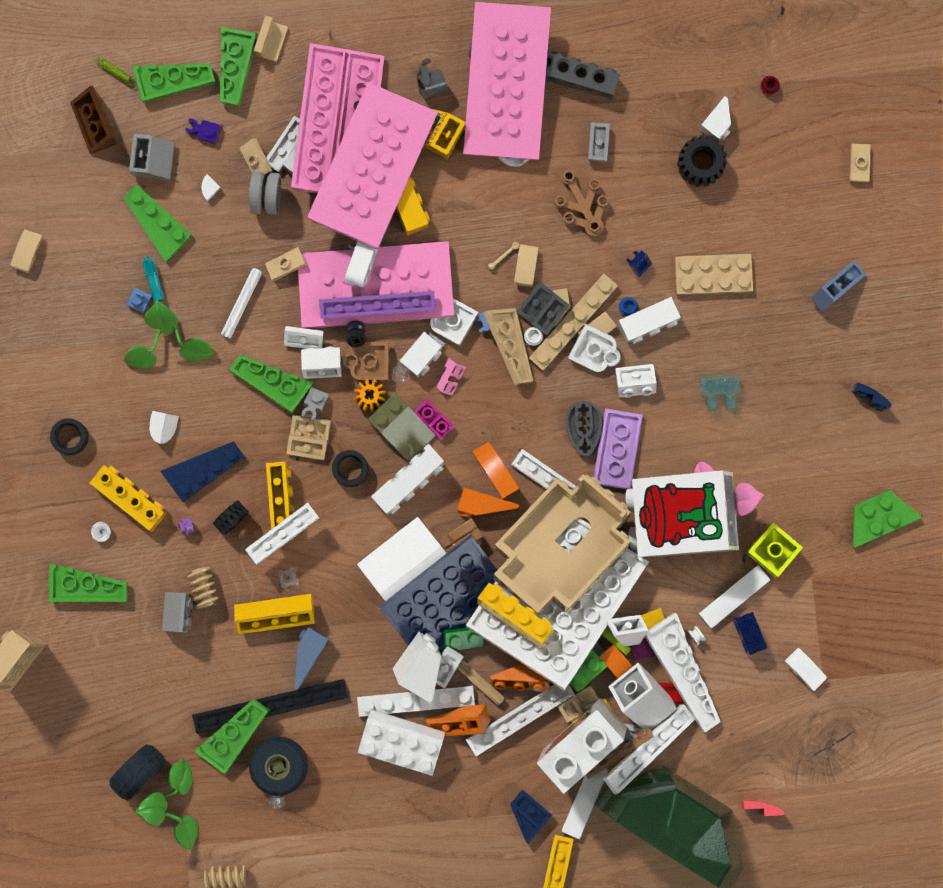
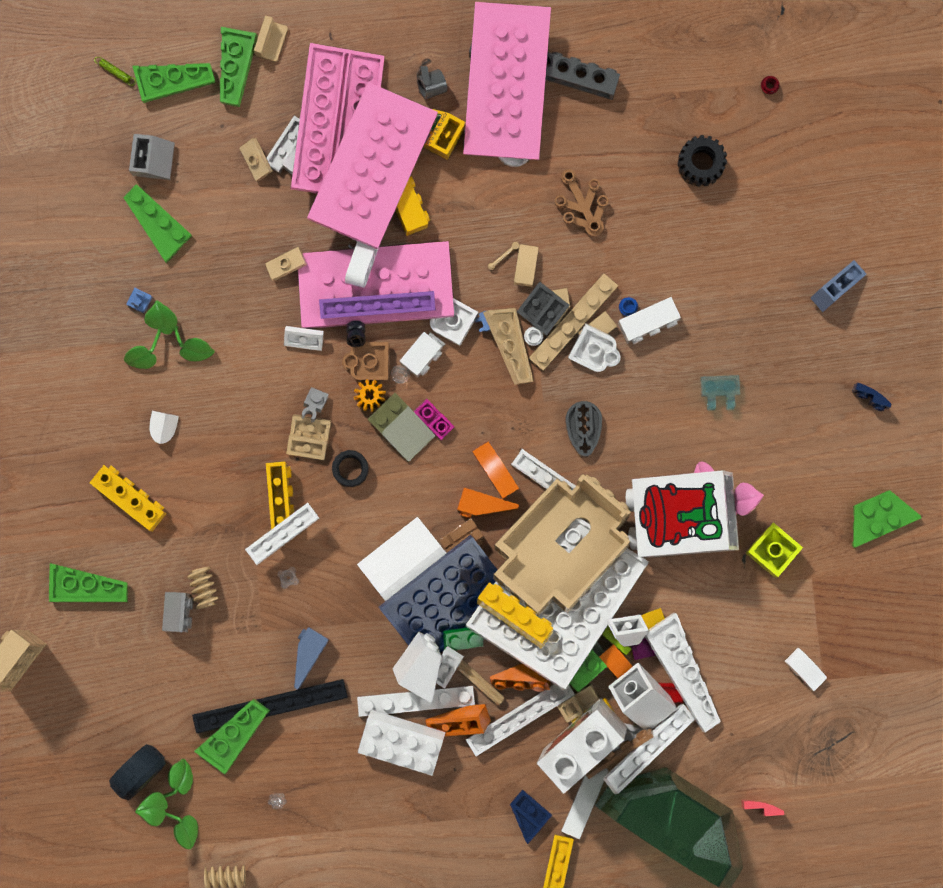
(25, 251): tan slope -> none
(69, 422): black tyre -> none
(93, 121): reddish brown slope -> none
(100, 531): white tile -> none
(153, 279): teal piece -> none
(186, 526): medium lavender plate -> none
(198, 472): dark blue wing -> none
(206, 131): dark purple plate -> none
(209, 187): white tile -> none
(230, 517): black tyre -> none
(241, 303): white axle -> none
(265, 192): light grey wheel -> none
(274, 614): yellow brick -> none
(278, 766): black wheel -> none
(280, 387): bright green wing -> none
(321, 362): white brick -> none
(408, 480): white wedge -> none
(450, 365): bright pink piece -> none
(598, 142): light grey plate -> none
(617, 448): lavender tile -> none
(636, 380): white bracket -> none
(639, 263): clear blue tile -> none
(696, 635): white bush -> none
(713, 274): tan plate -> none
(718, 121): white slope -> none
(734, 596): white tile -> none
(749, 633): clear blue brick -> none
(860, 163): tan plate -> none

